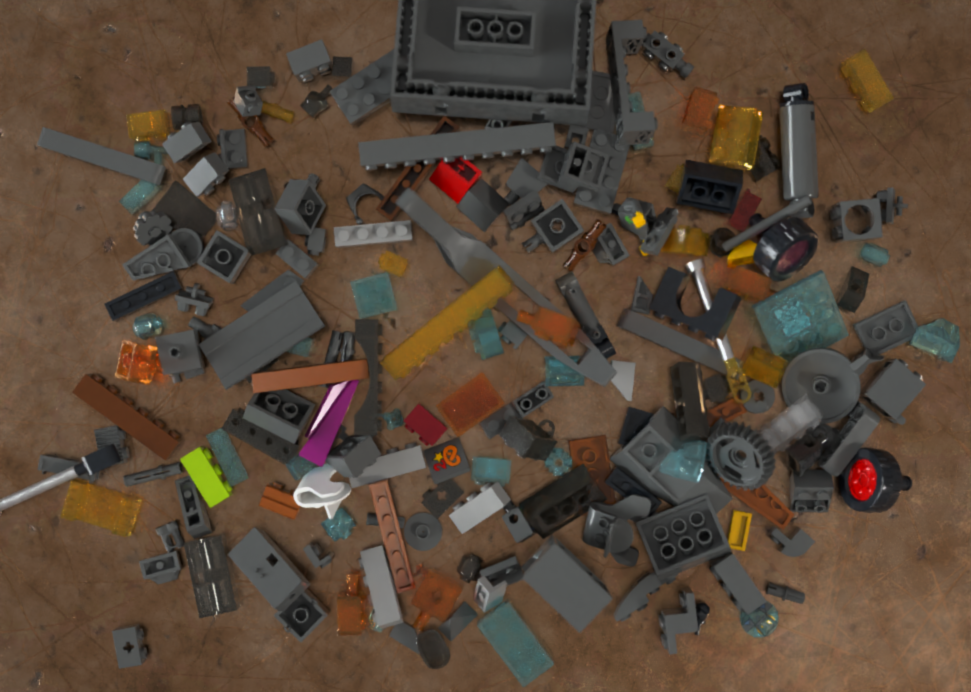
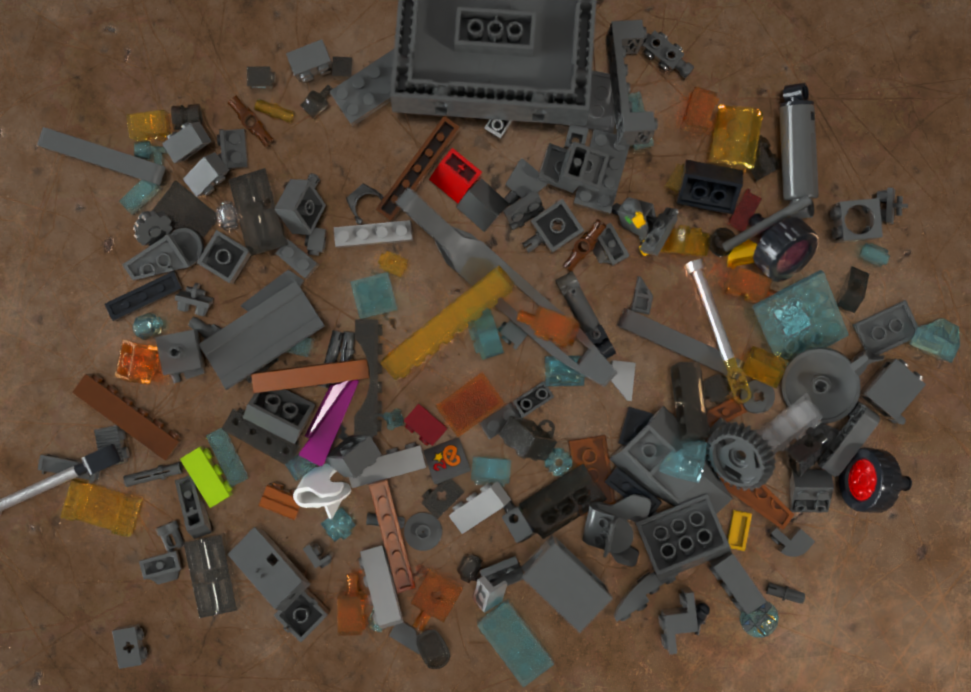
(248, 101): dark grey brick -> none
(457, 145): dark grey brick -> none
(457, 621): dark grey slope -> none
(712, 323): black arch -> none
(866, 81): clear yellow brick -> none

